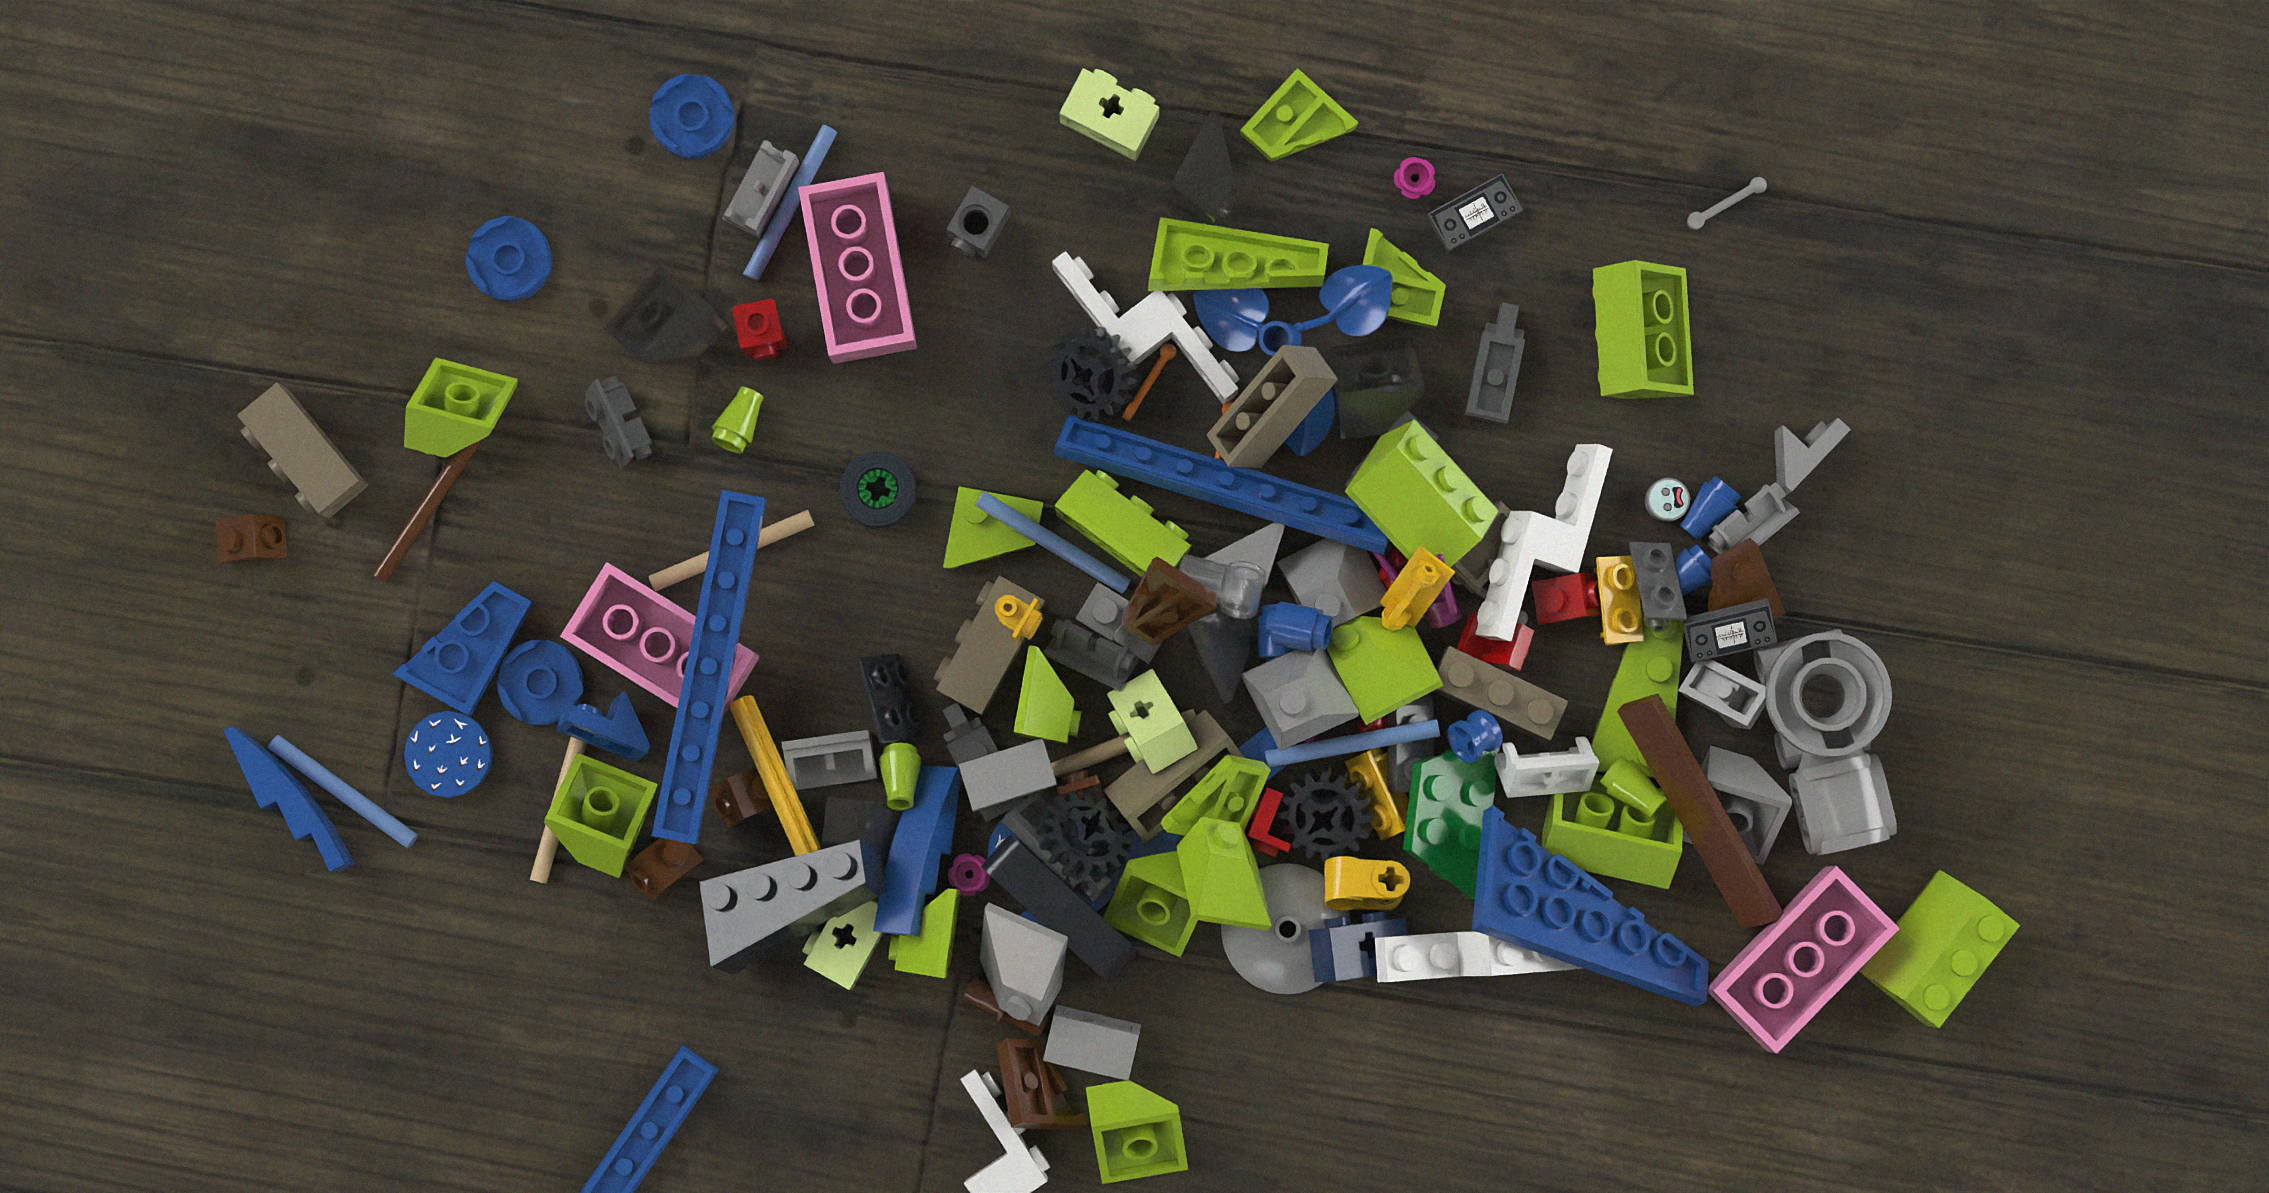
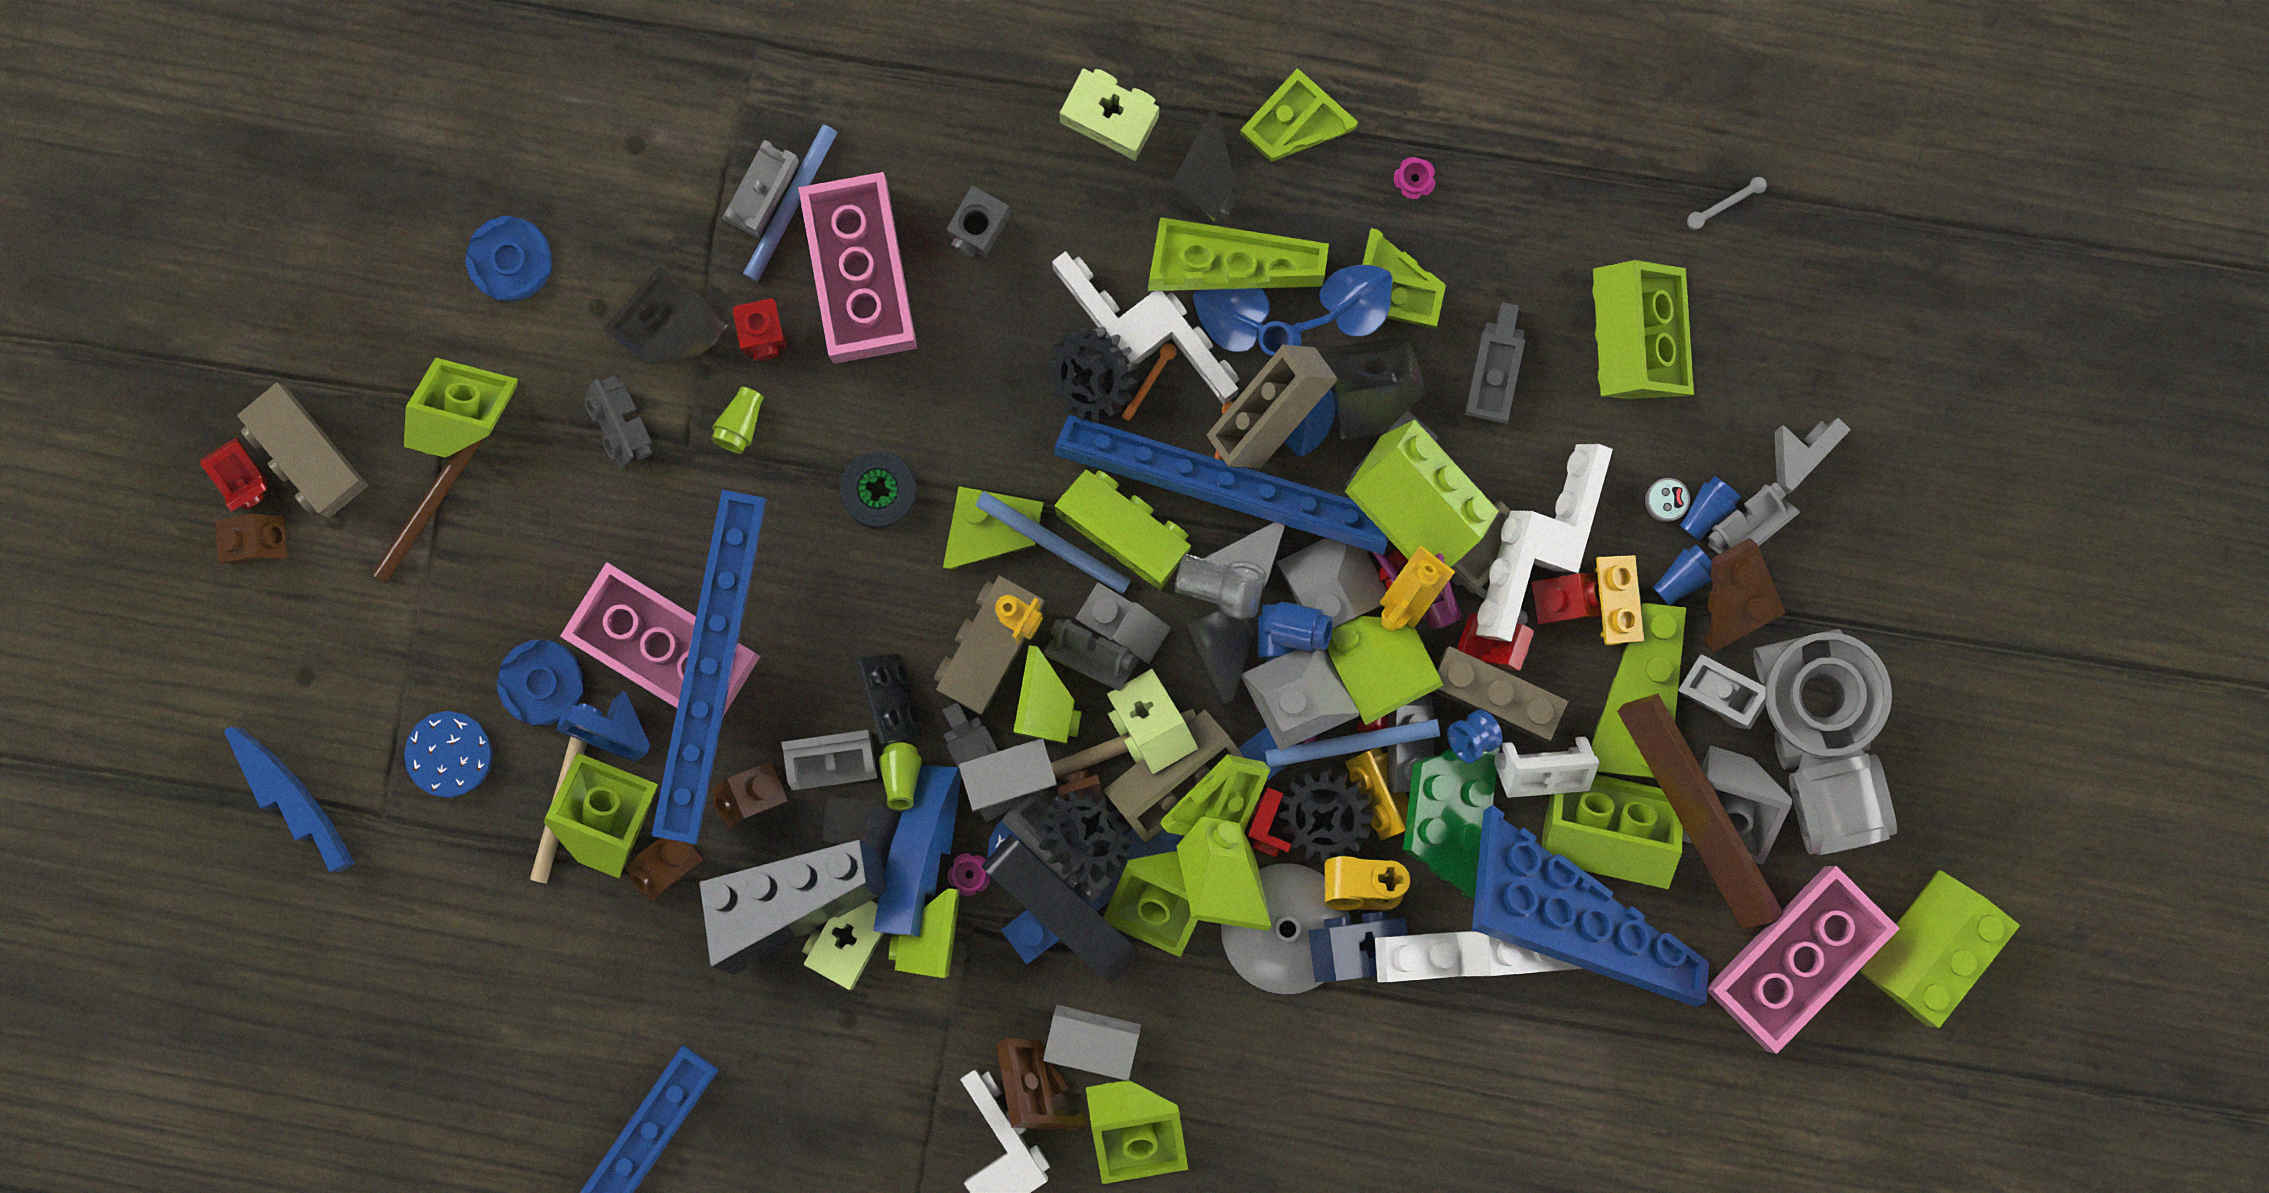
(235, 475): none -> red bracket
(343, 791): medium blue bar -> none
(469, 650): blue wing -> none
(692, 116): blue tile -> none
(698, 563): tan bar -> none
(774, 775): yellow axle -> none
(981, 995): reddish brown axle -> none
(1022, 963): light grey slope -> none
(1165, 603): reddish brown wing -> none
(1474, 212): tile -> none
(1632, 786): lime cone -> none
(1657, 584): flat silver hinge -> none
(1729, 630): tile -> none

